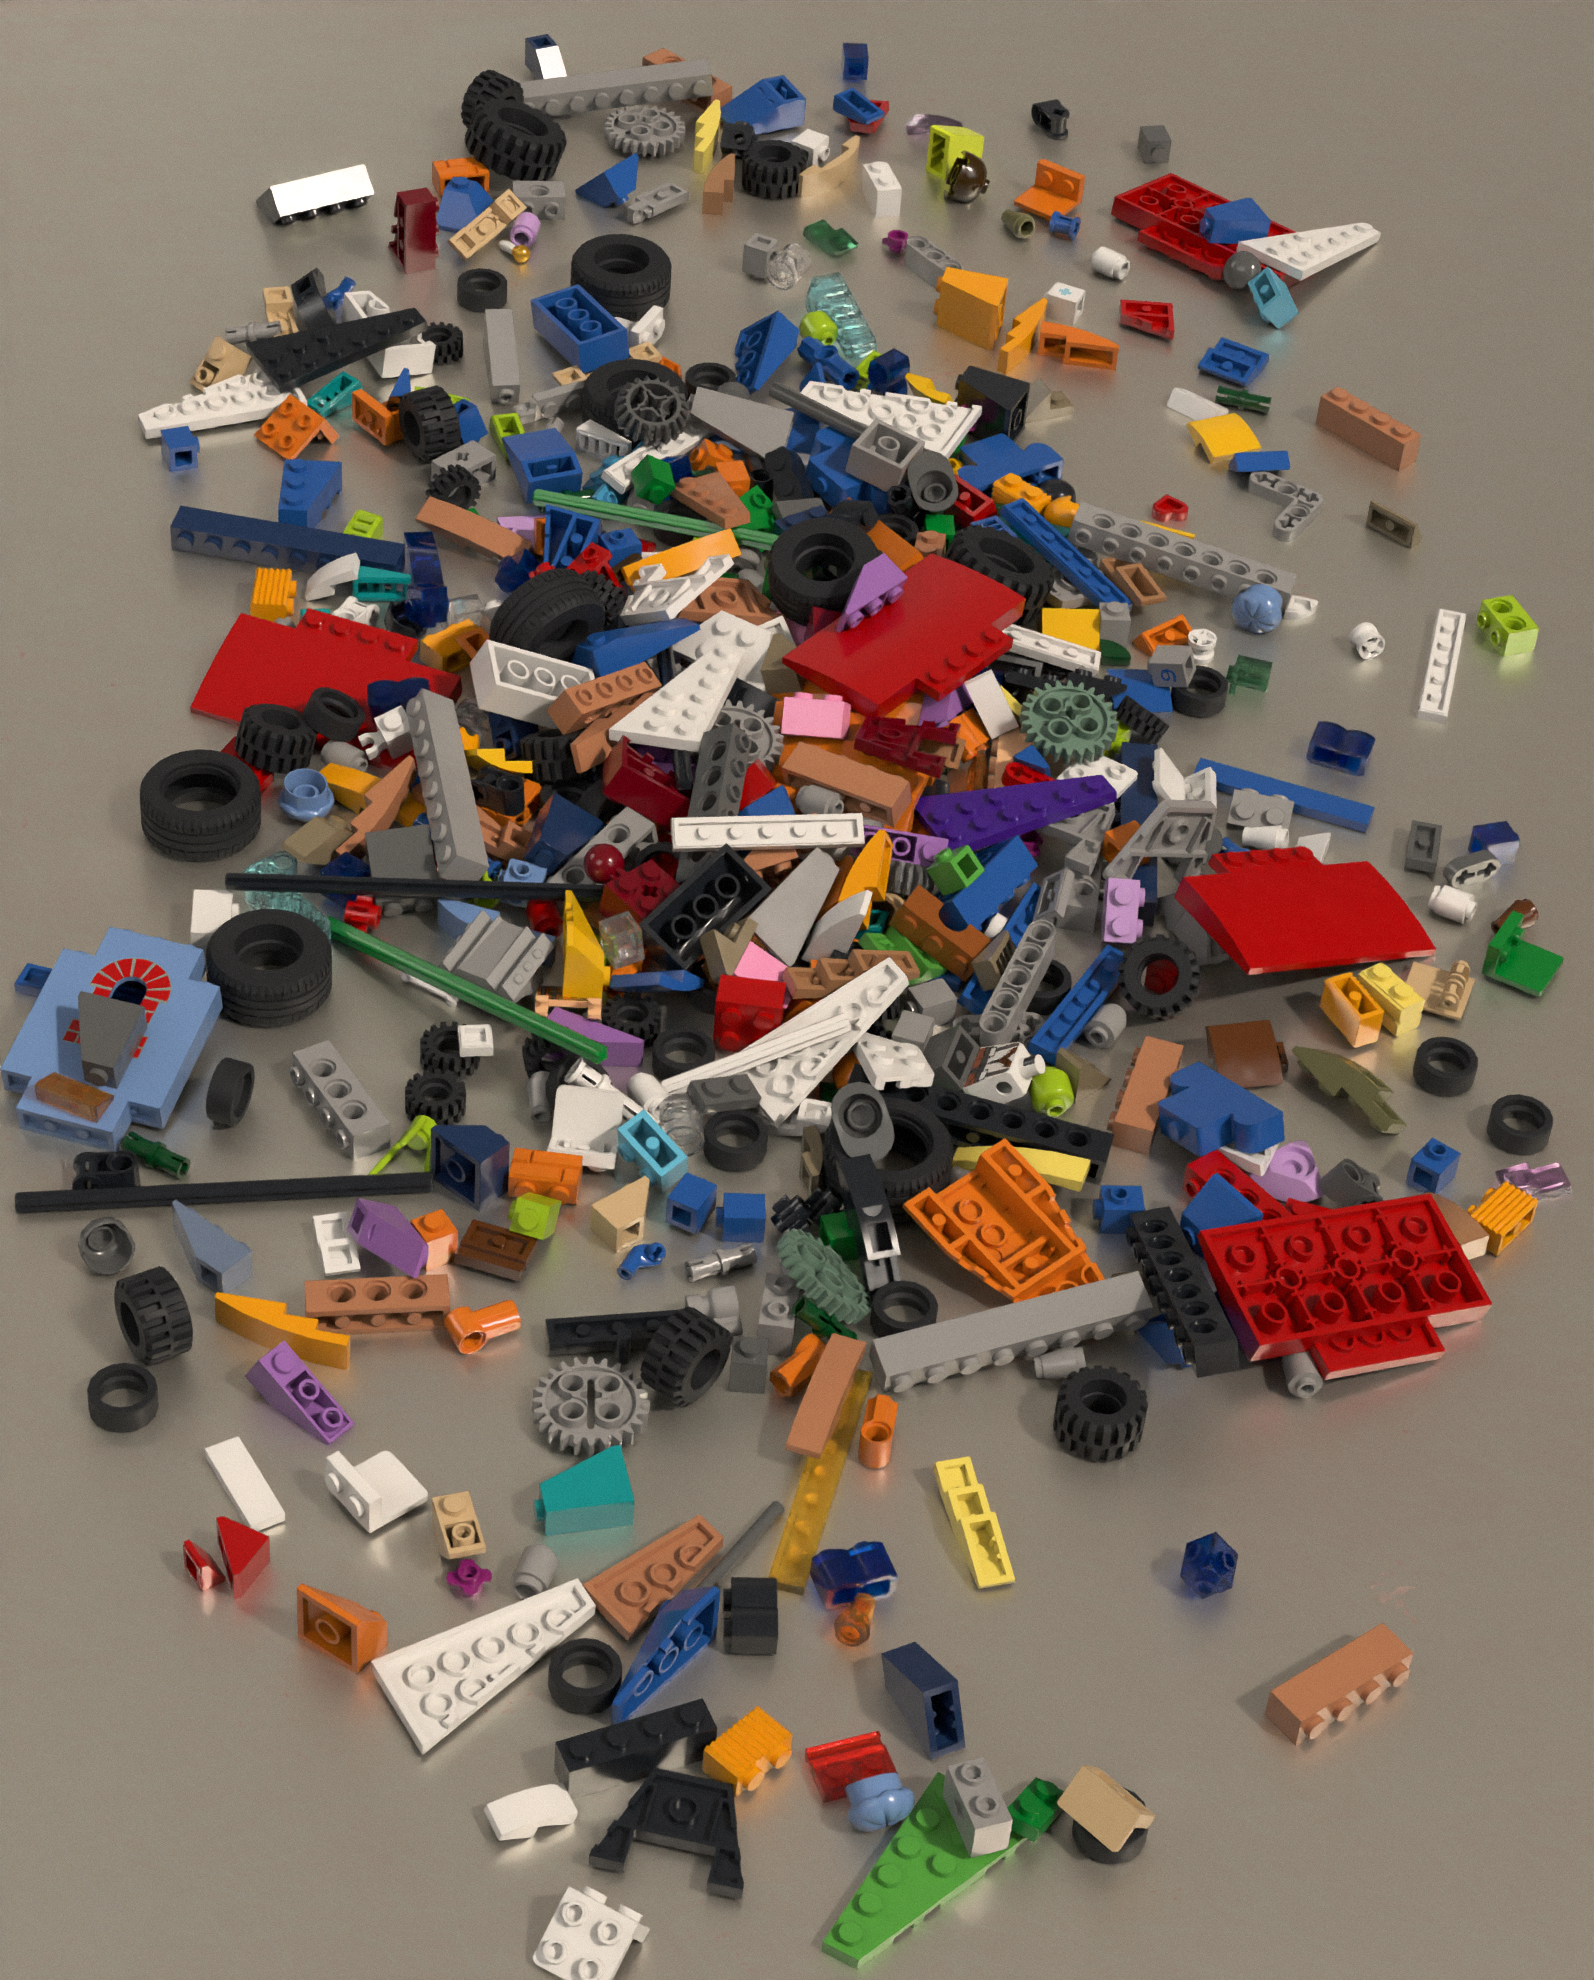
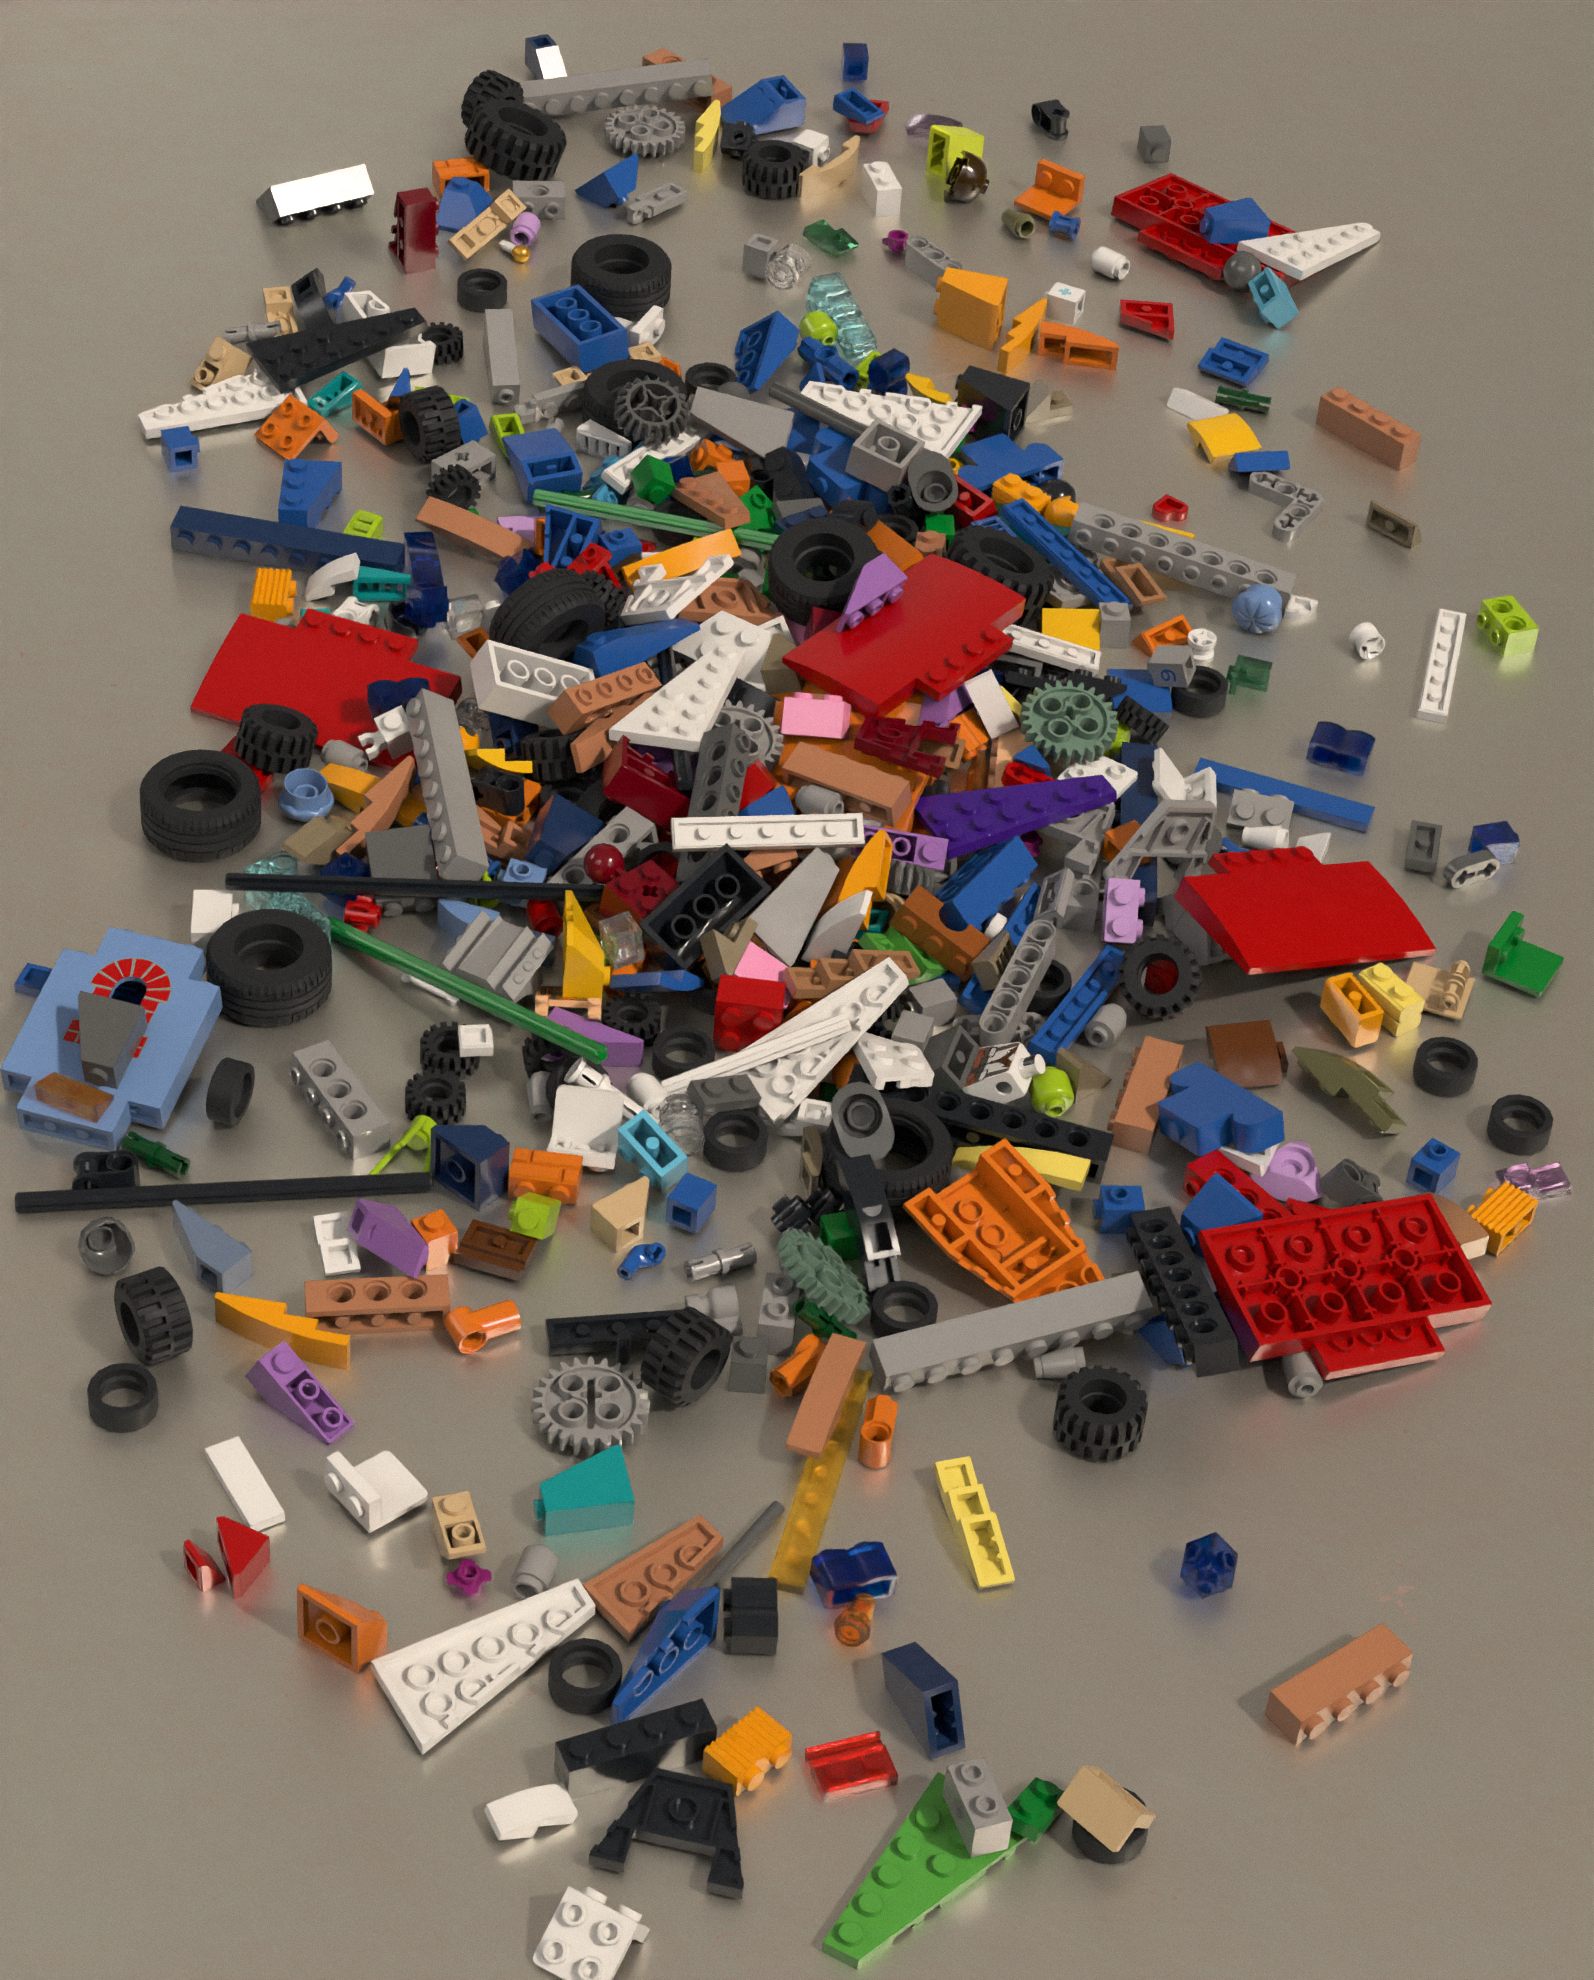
(334, 714): black tyre -> none
(443, 651): light orange brick -> none
(719, 186): medium nougat slope -> none
(742, 1217): blue brick -> none
(878, 1802): medium blue piece -> none
(955, 869): bright green brick -> none
(1113, 653): dark green tile -> none
(1452, 903): white brick -> none
(1524, 907): reddish brown cone -> none

